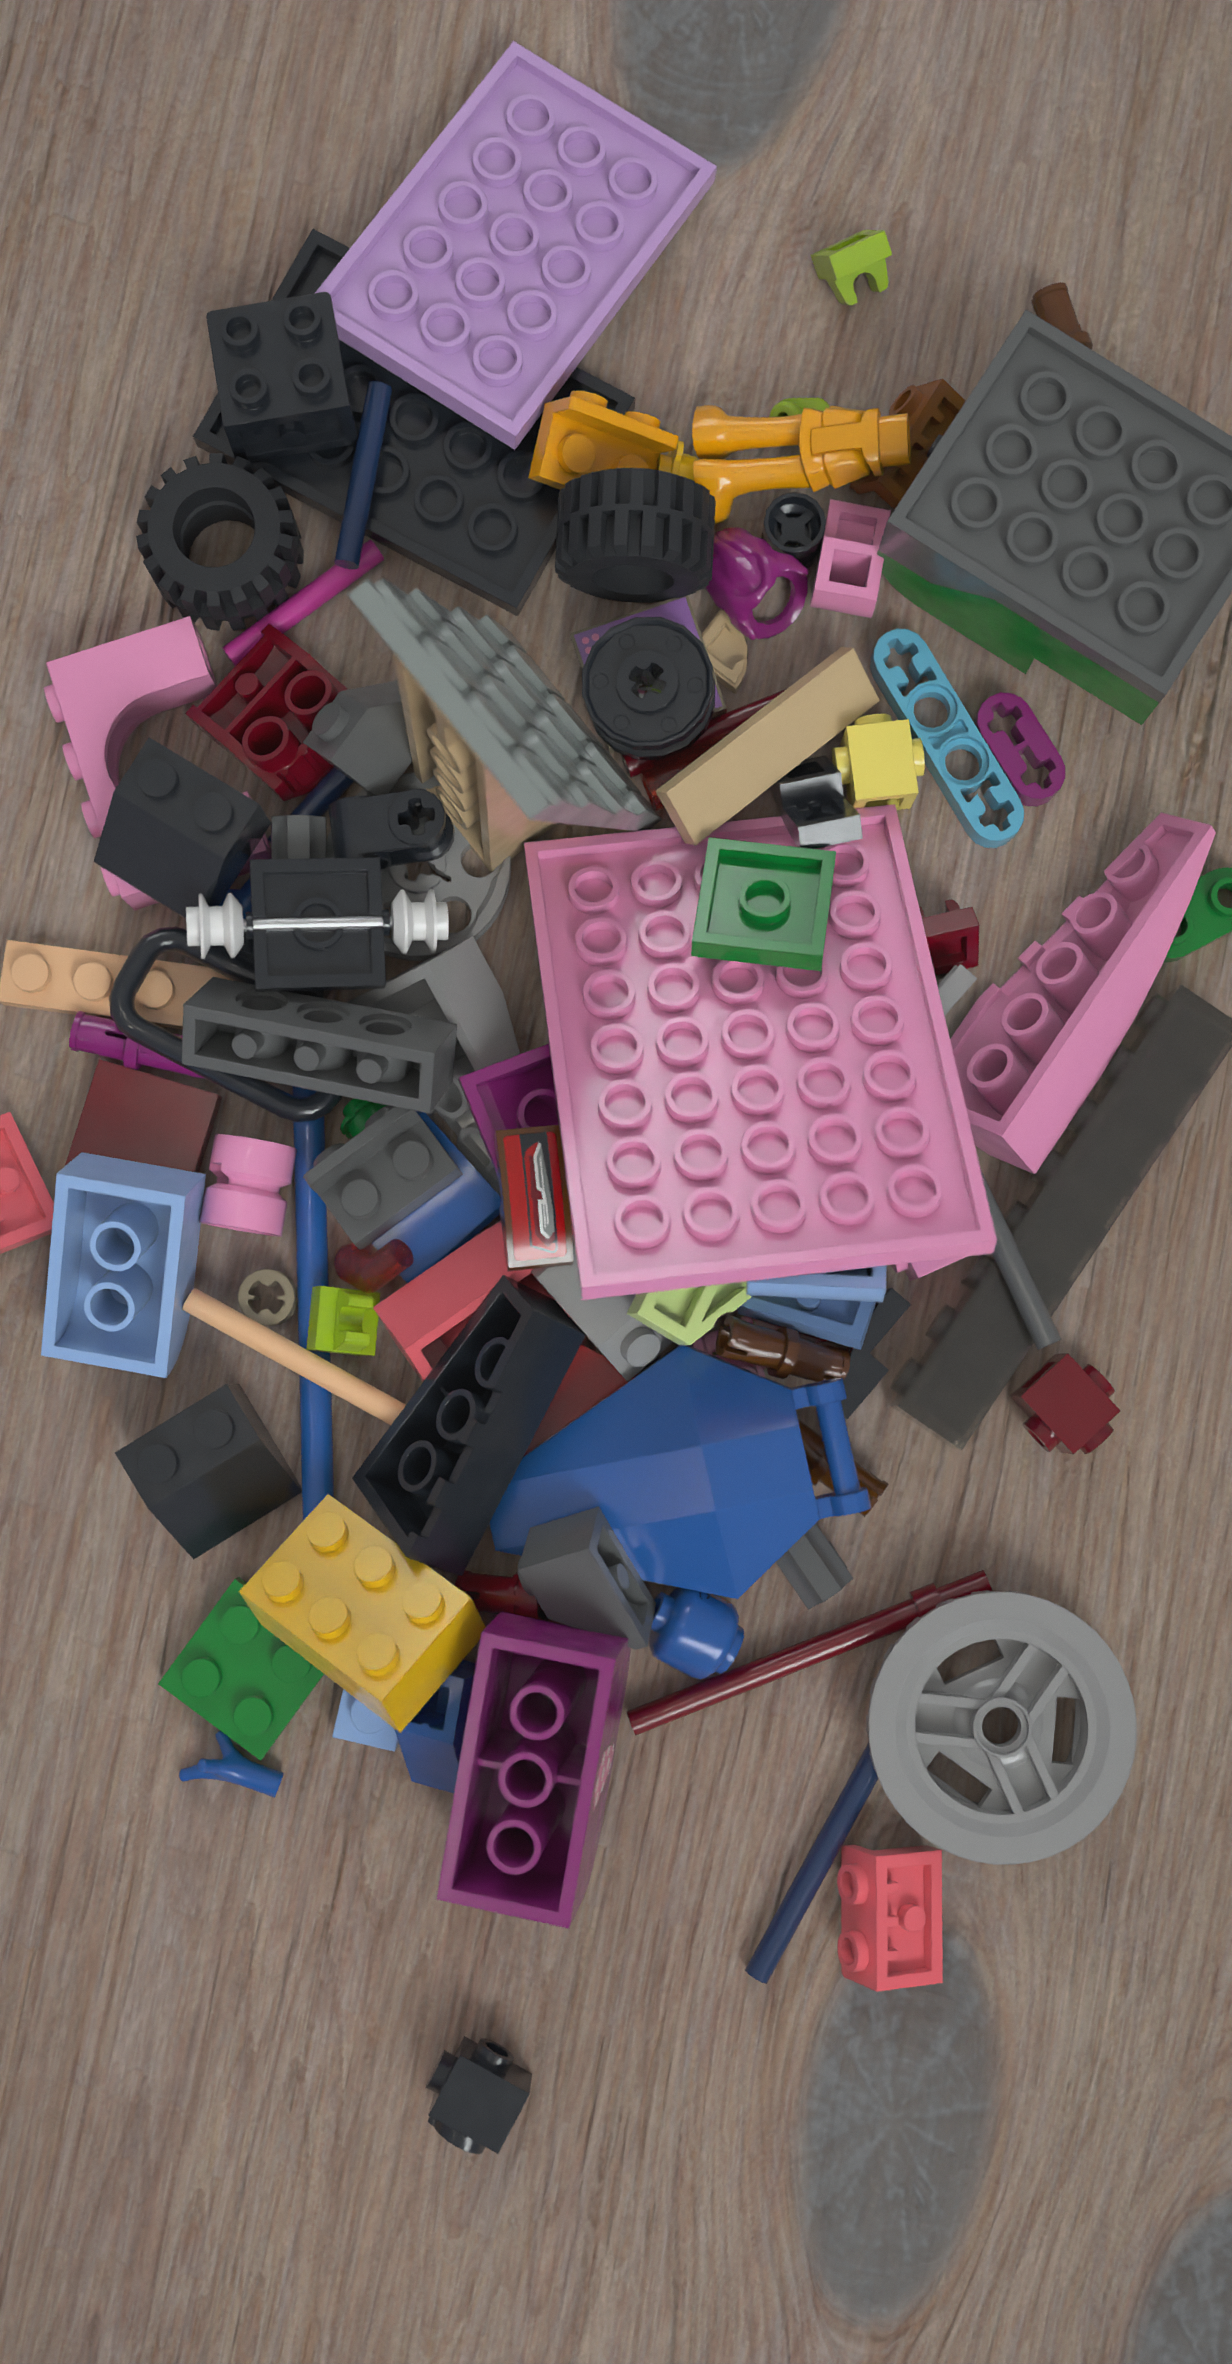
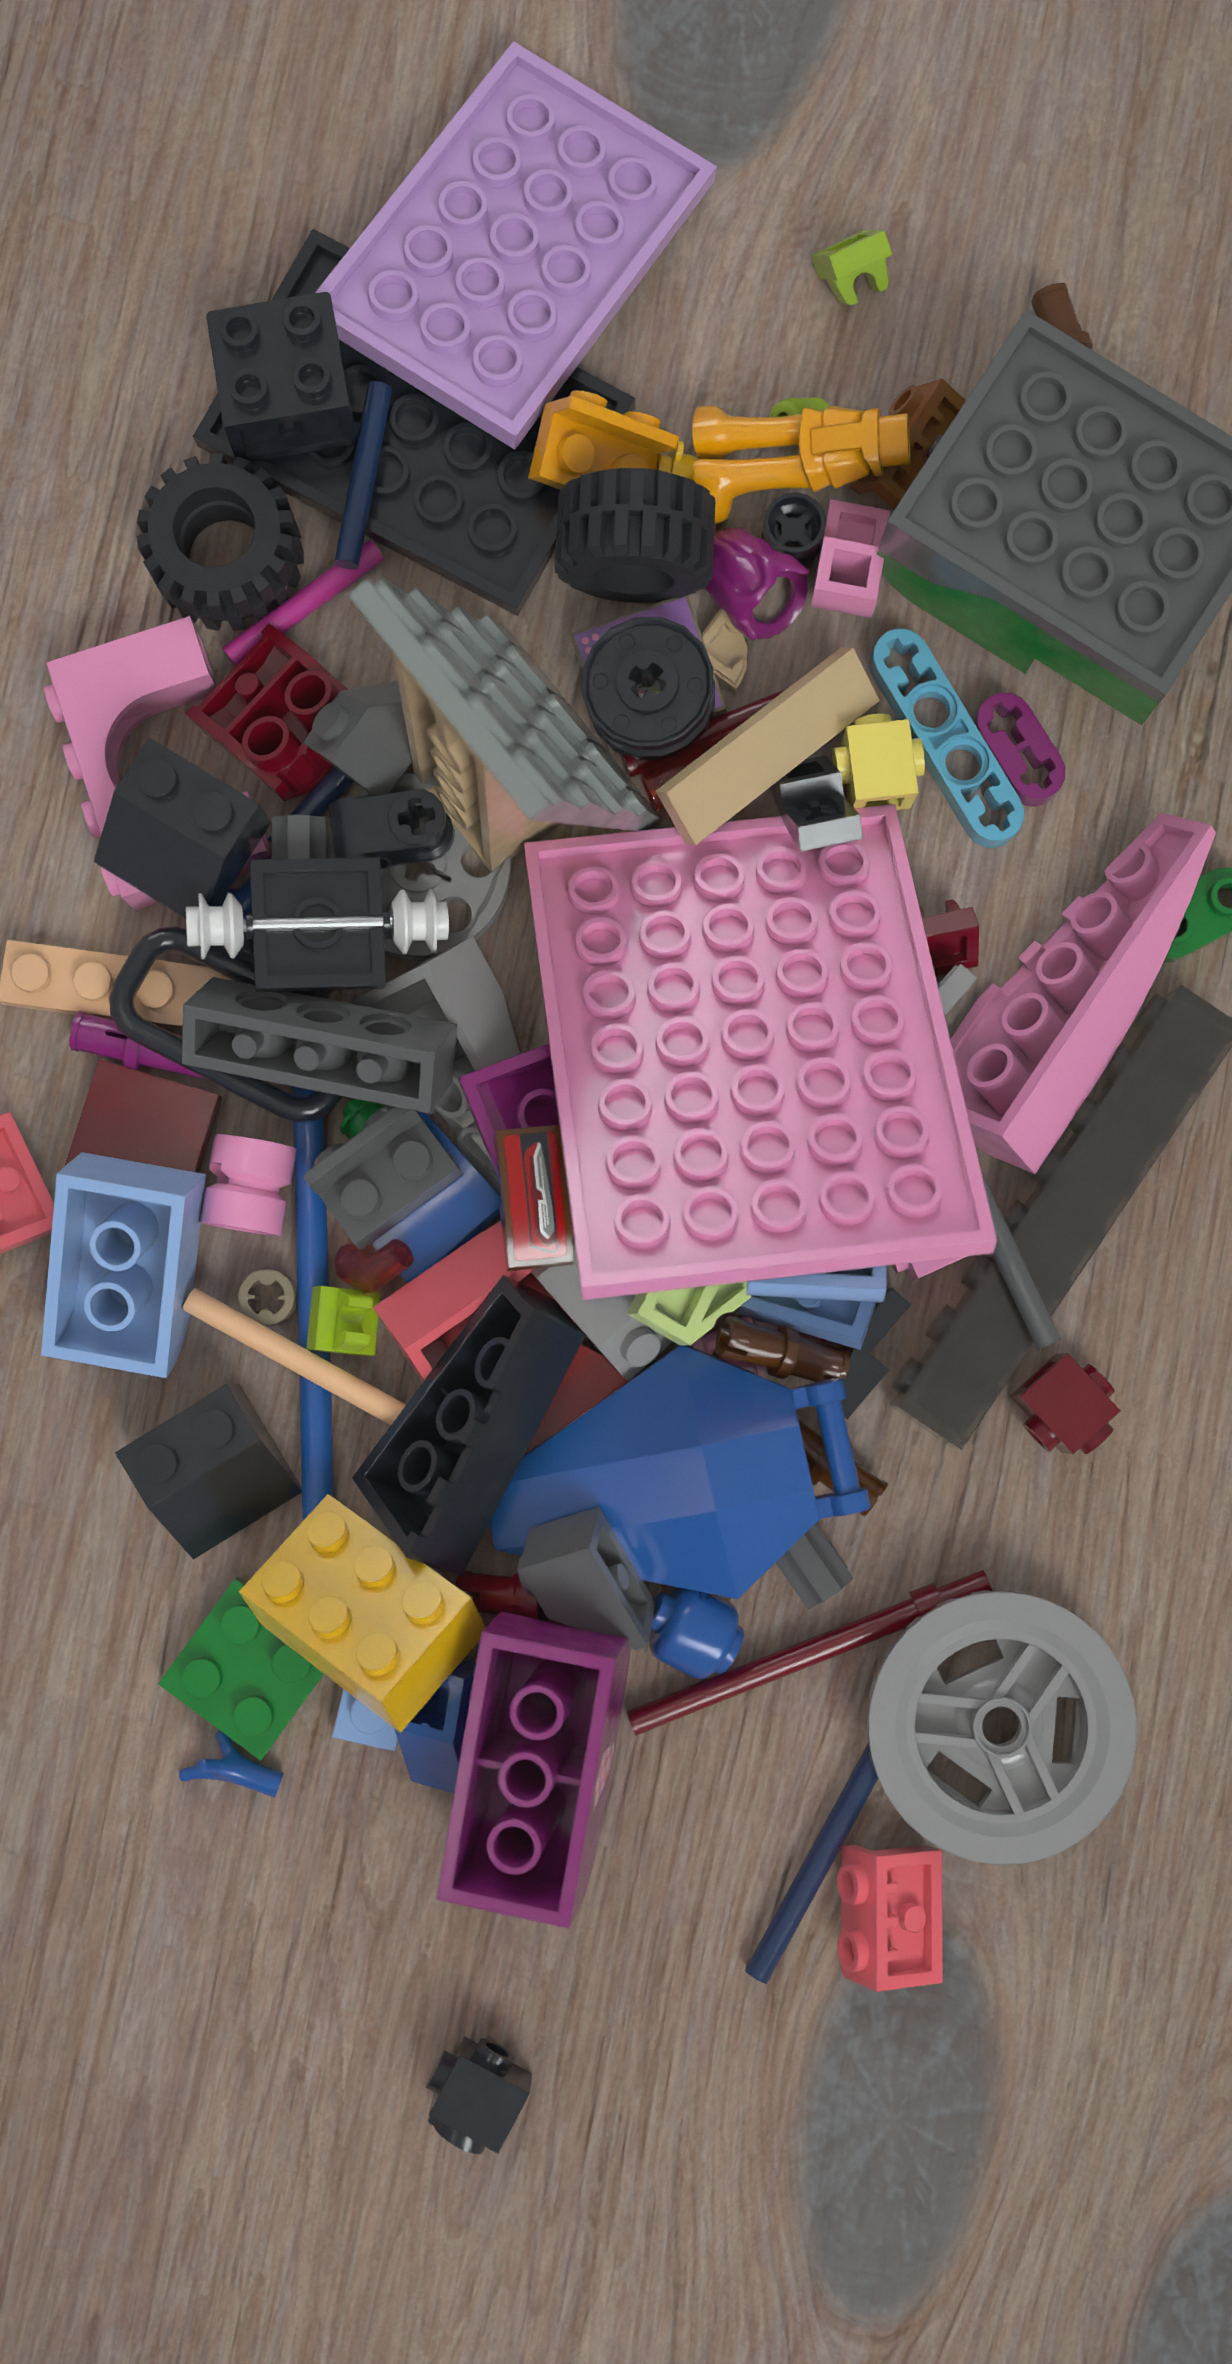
(763, 904): green plate -> none

